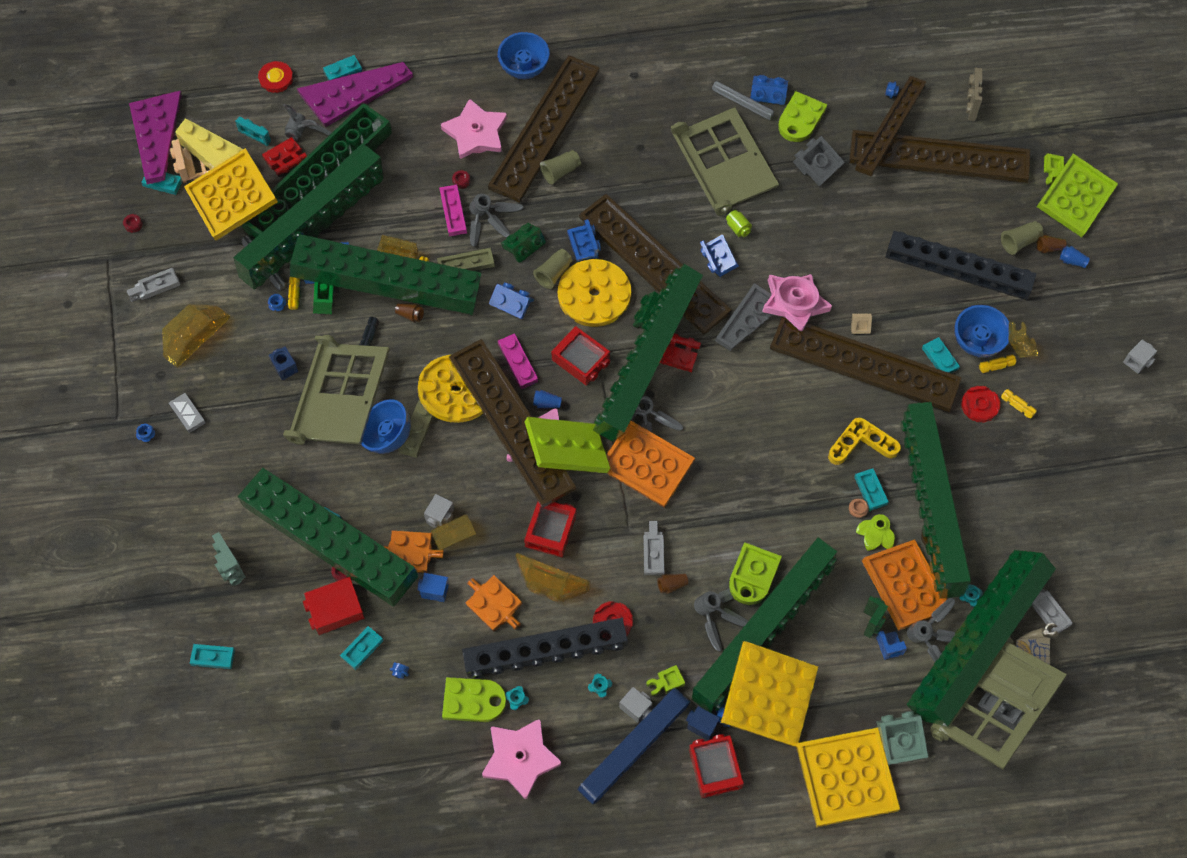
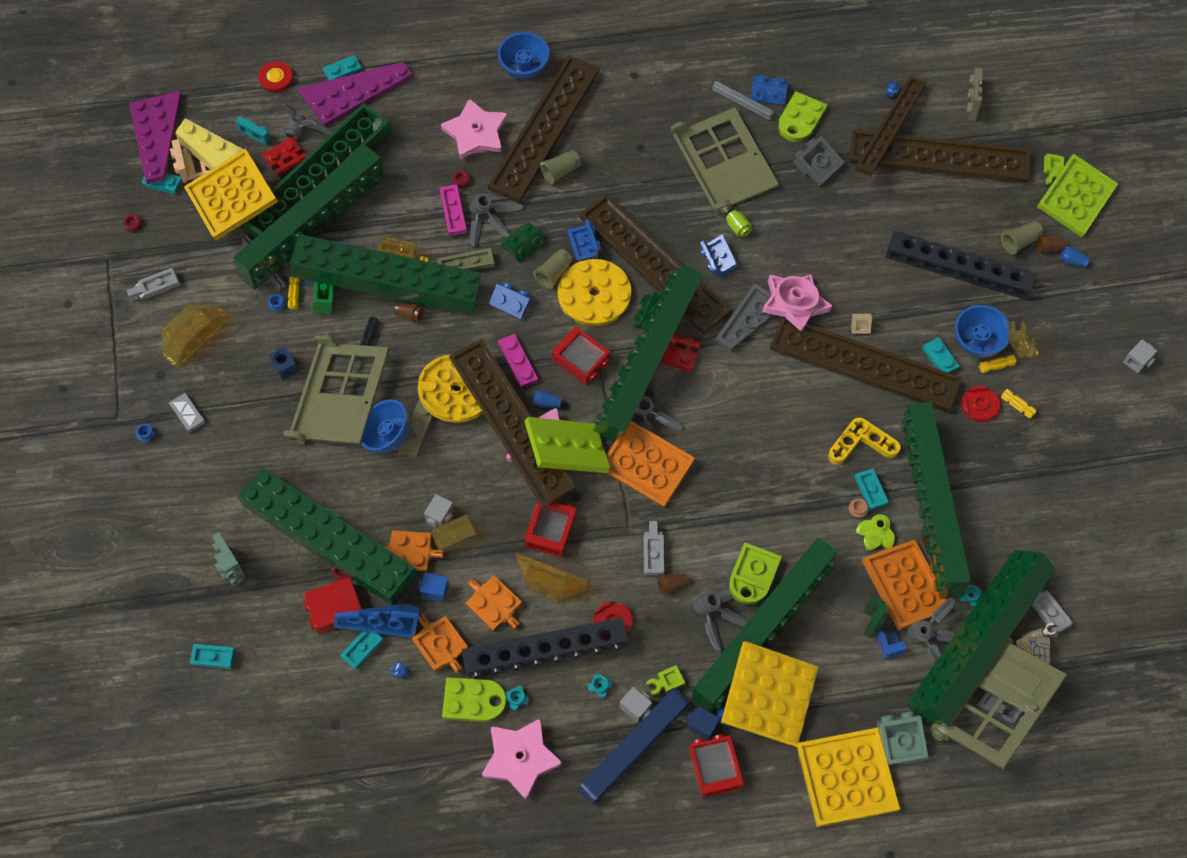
(388, 620): none -> blue wedge
(439, 643): none -> orange plate

